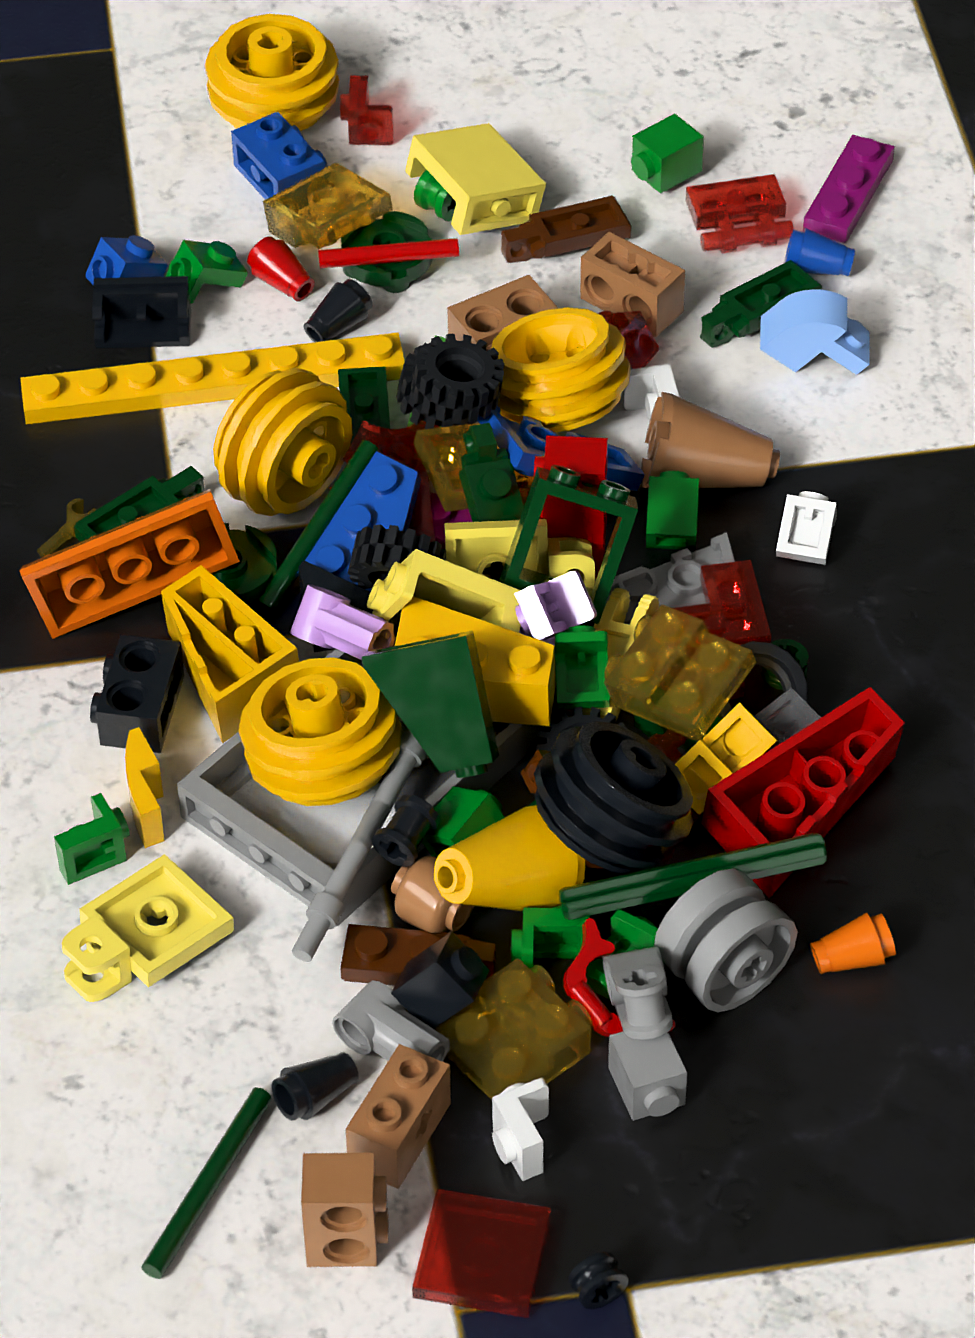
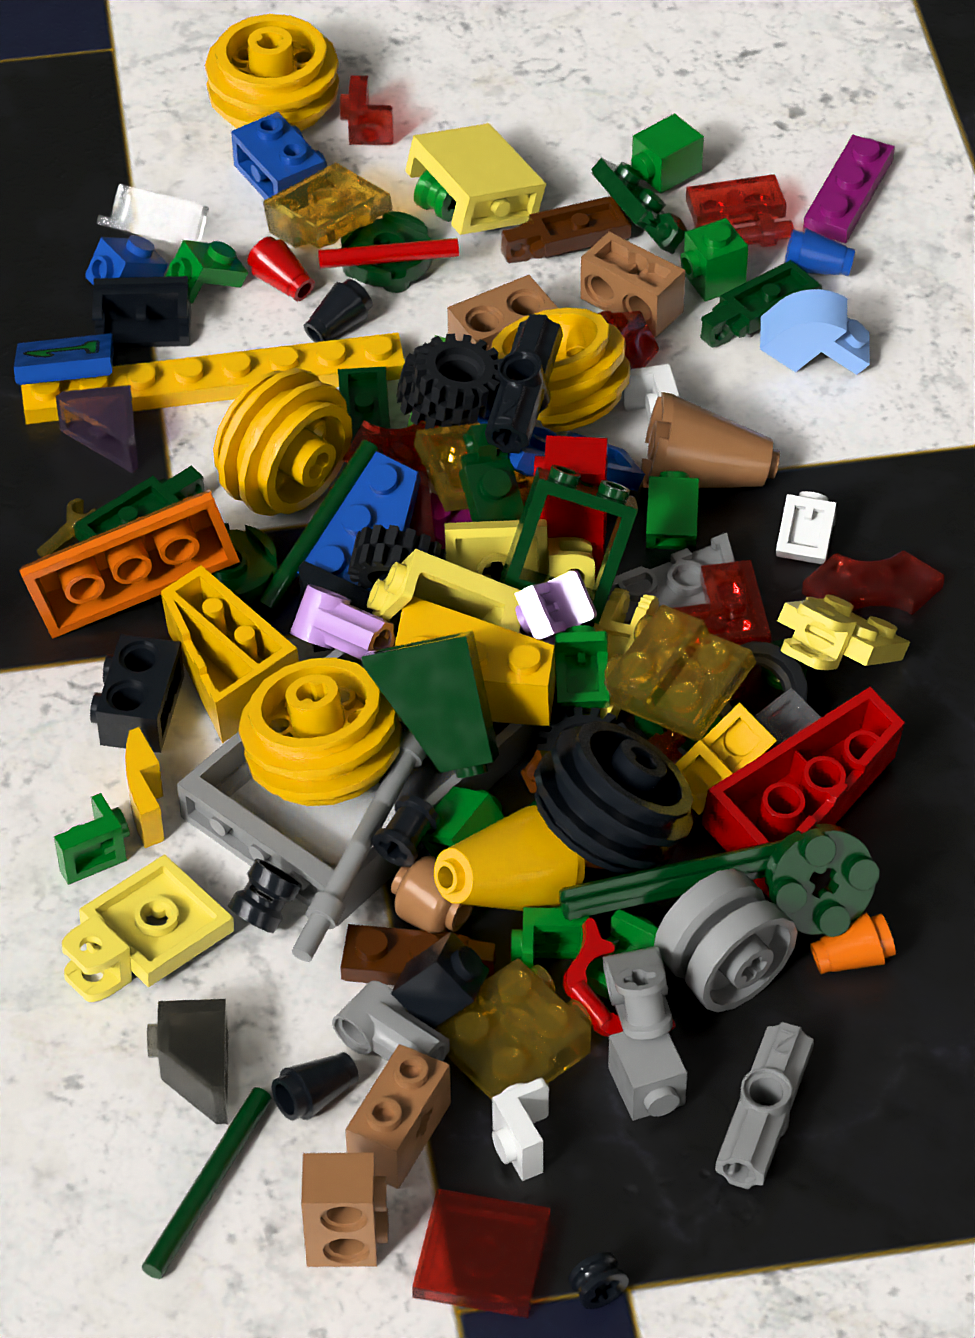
(64, 359): none -> blue tile
(102, 422): none -> clear purple slope
(155, 216): none -> clear panel
(194, 1052): none -> clear smoke slope
(264, 896): none -> black wheel
(524, 384): none -> black piece
(640, 204): none -> dark green hinge
(714, 259): none -> green brick
(756, 1127): none -> light grey piece
(829, 630): none -> light yellow plate
(844, 897): none -> dark green plate
(890, 582): none -> clear red tile

